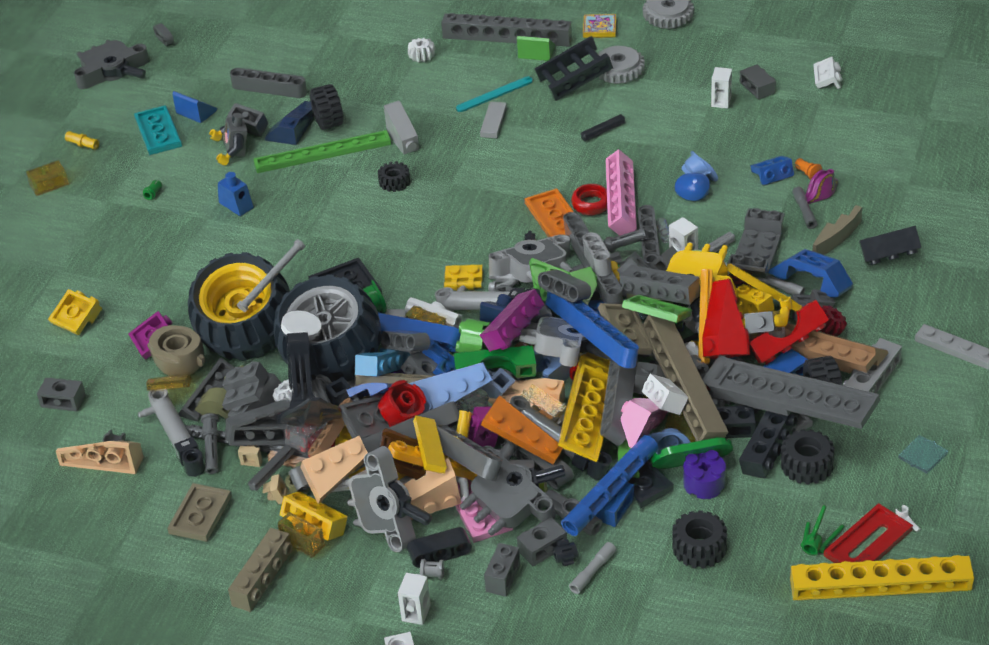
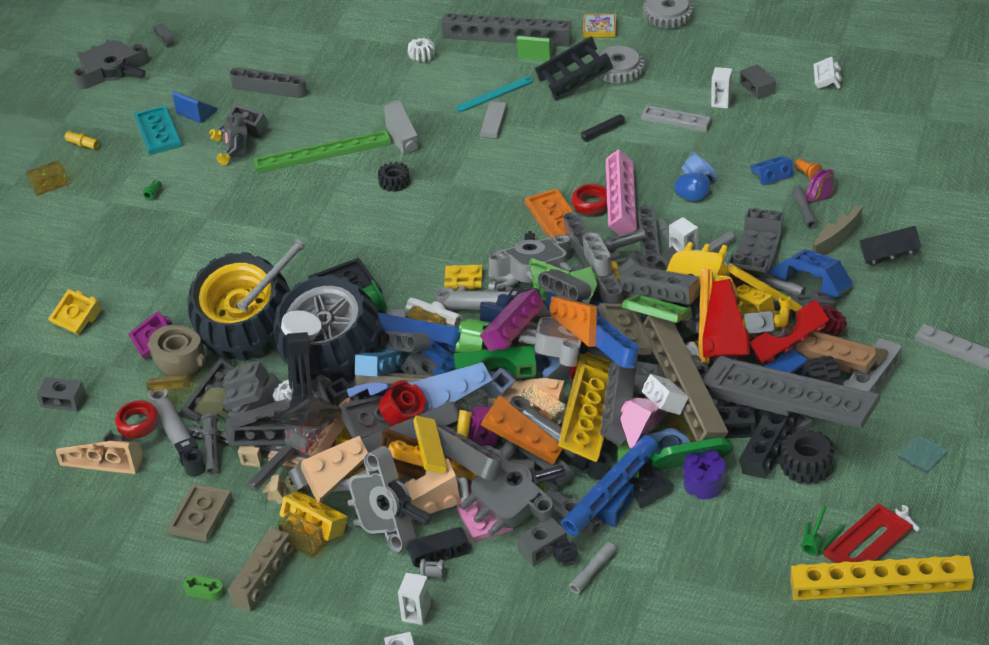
(139, 430): none -> red wheel
(204, 587): none -> bright green beam
(234, 194): blue torso -> none
(292, 126): dark blue wedge -> none
(326, 106): black tyre -> none
(502, 569): dark grey brick -> none
(576, 317): none -> orange wing
(676, 118): none -> light grey tile
(699, 526): black tyre -> none

